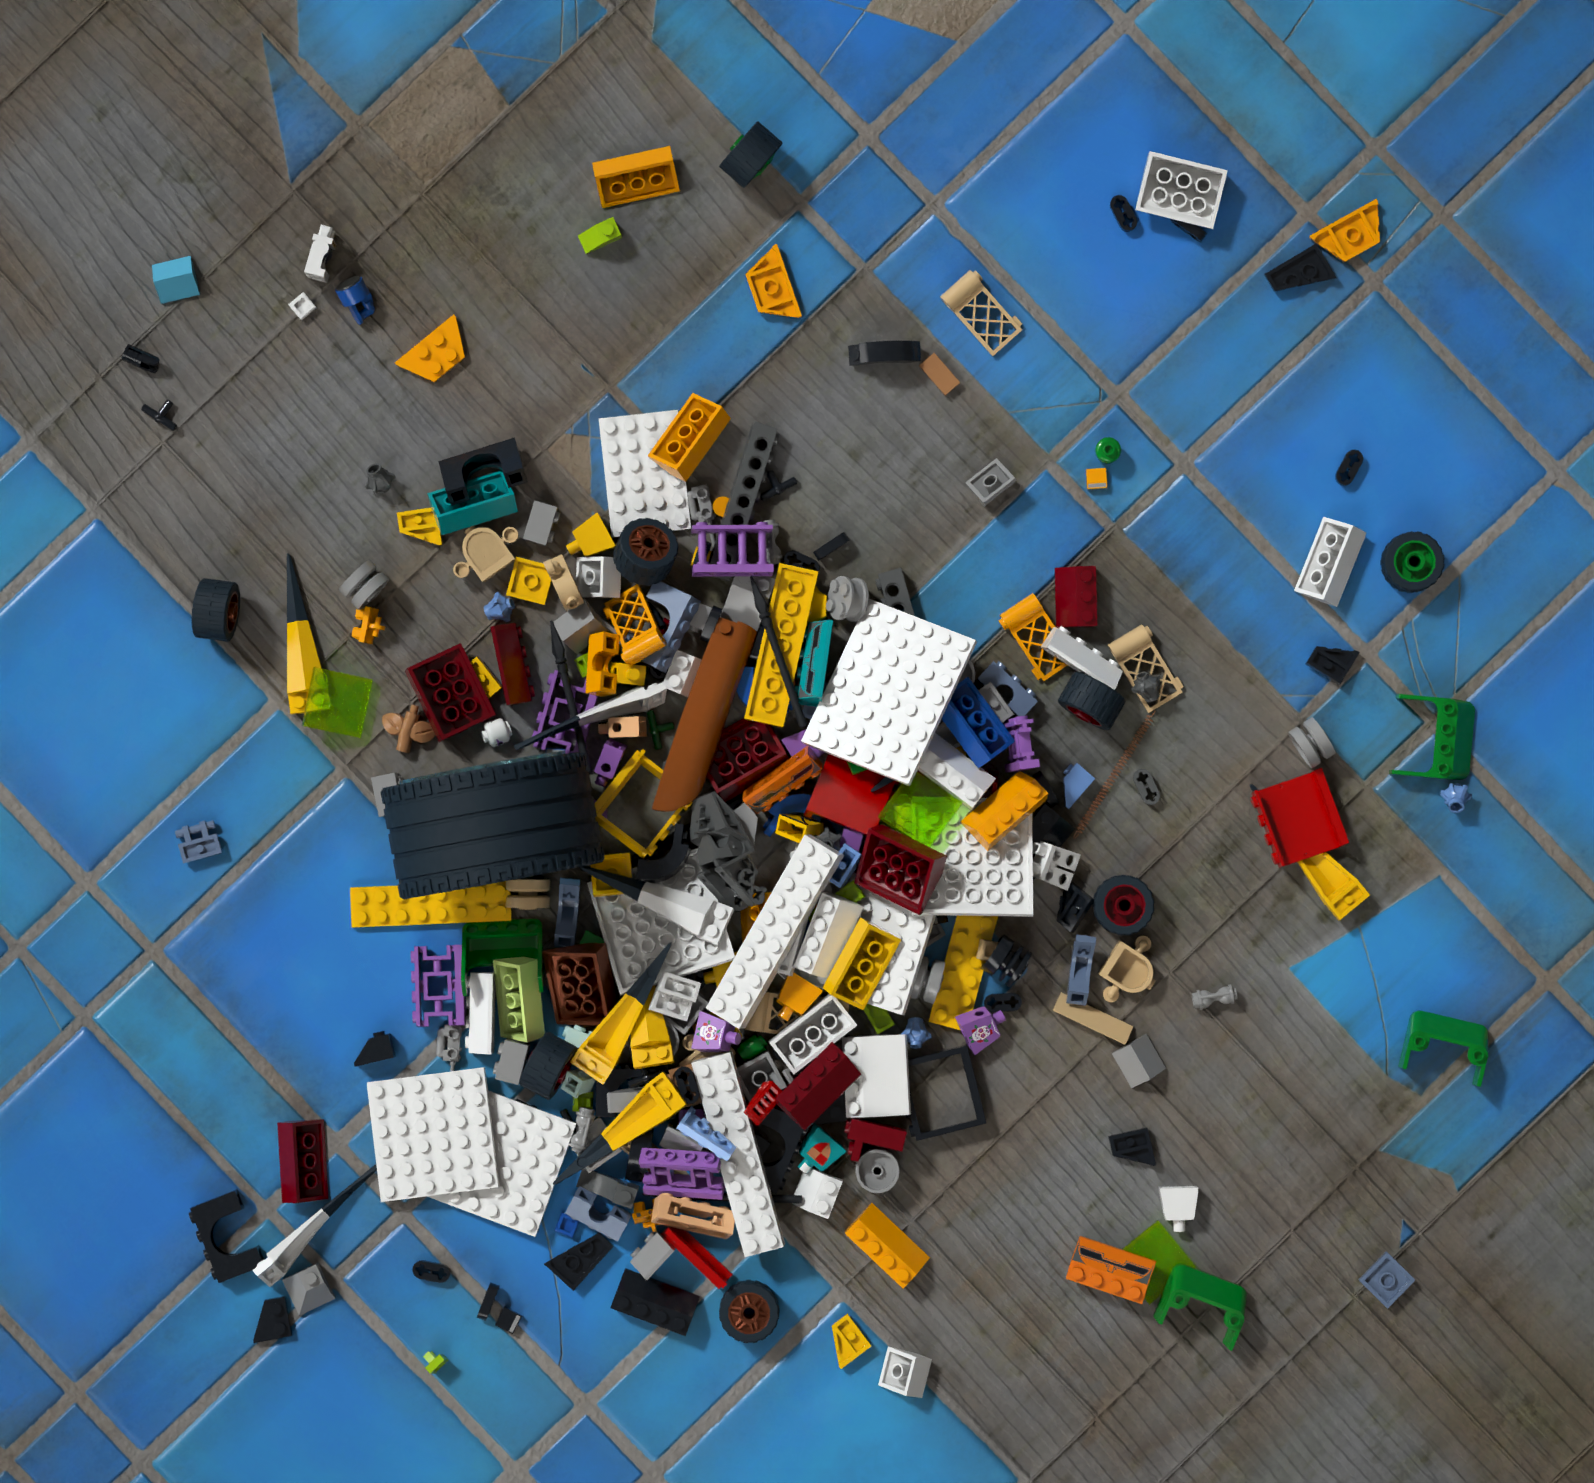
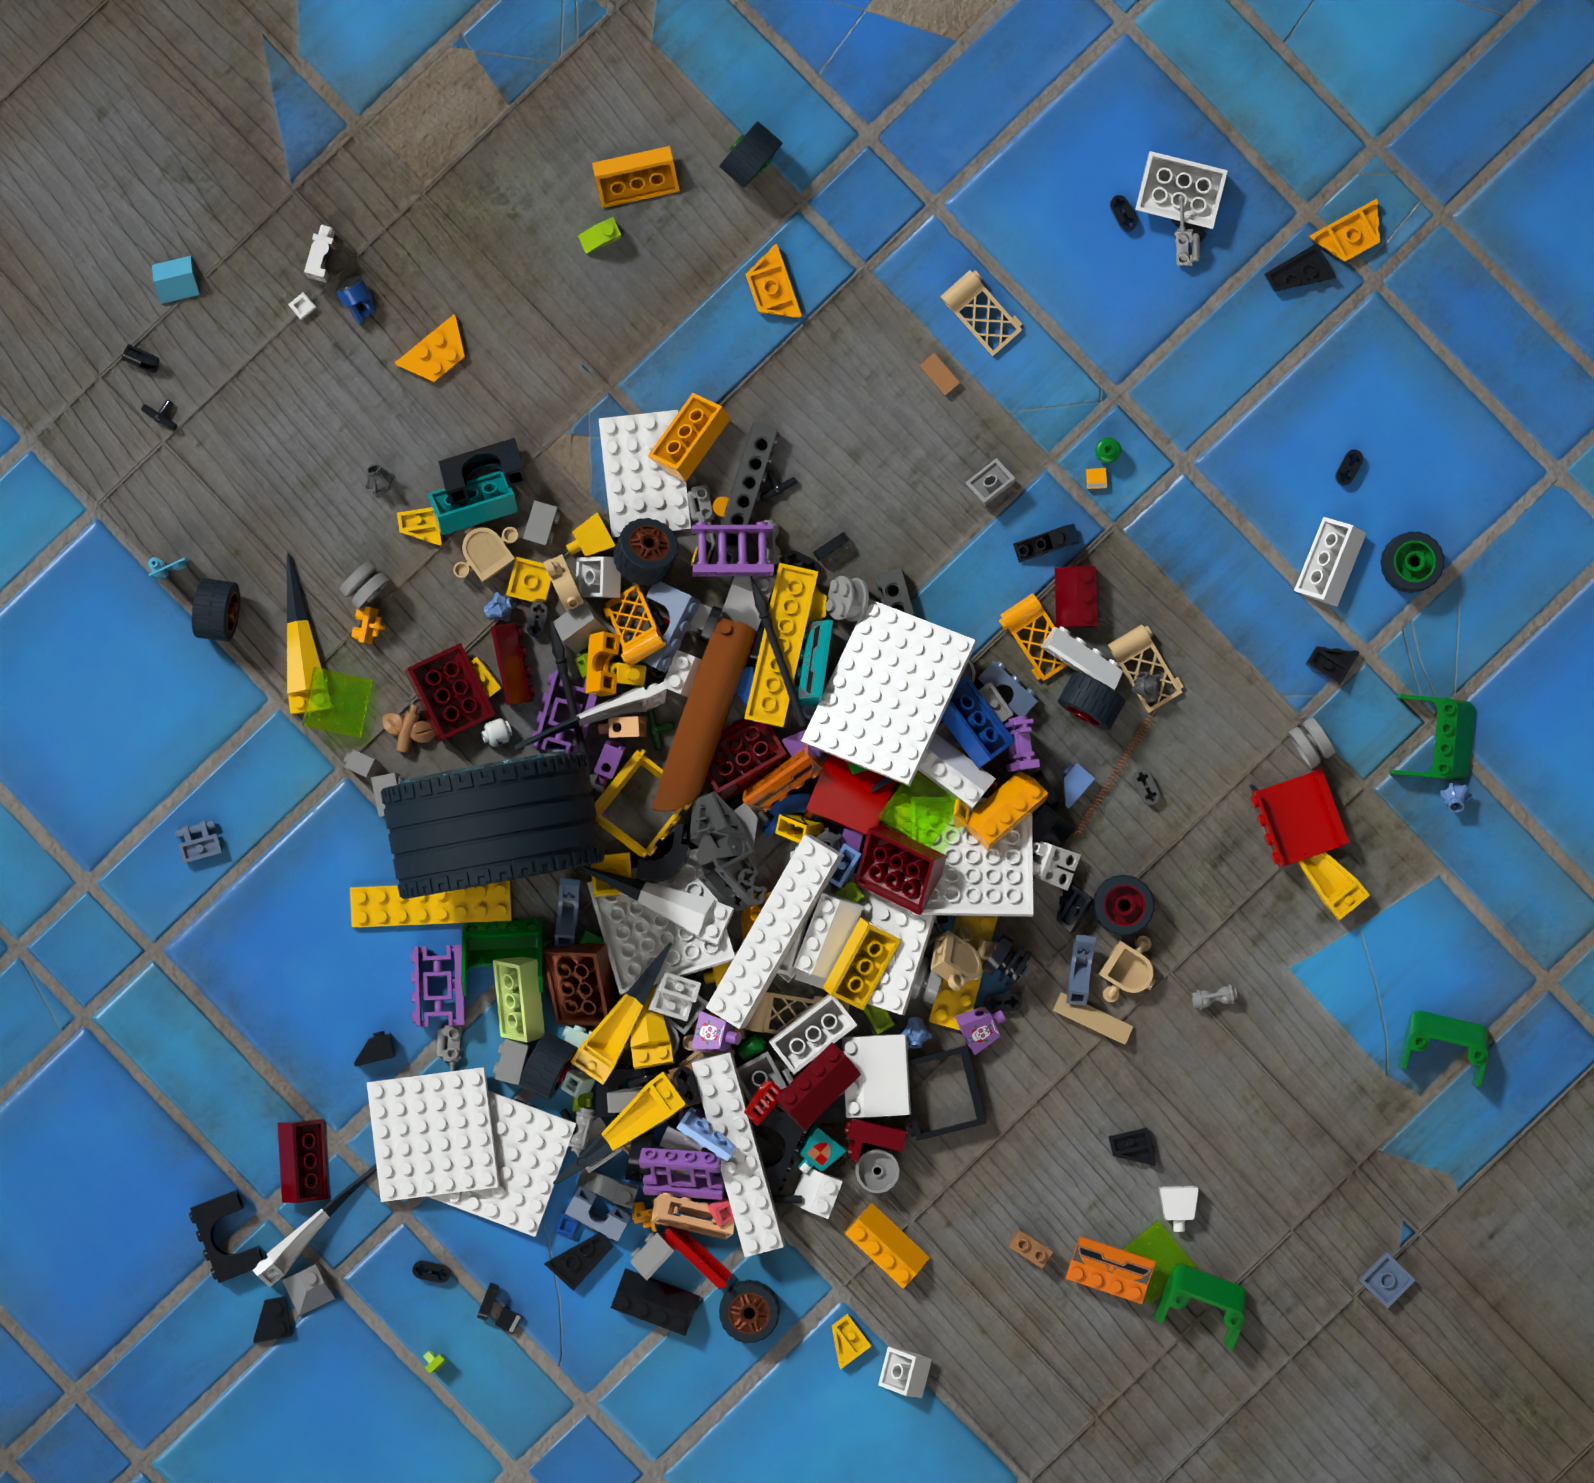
(160, 570): none -> medium azure hinge
(359, 762): none -> light grey brick
(481, 1013): white slope -> none
(528, 894): tan wheel -> none
(542, 618): none -> black beam
(721, 1211): none -> coral slope
(796, 996): light orange torso -> none
(884, 352): black arch -> none
(956, 958): none -> tan piece
(960, 814): none -> yellow slope
(1030, 1248): none -> medium nougat brick
(1046, 542): none -> black slope
(1139, 1061): light grey slope -> none
(1183, 239): none -> light grey piece

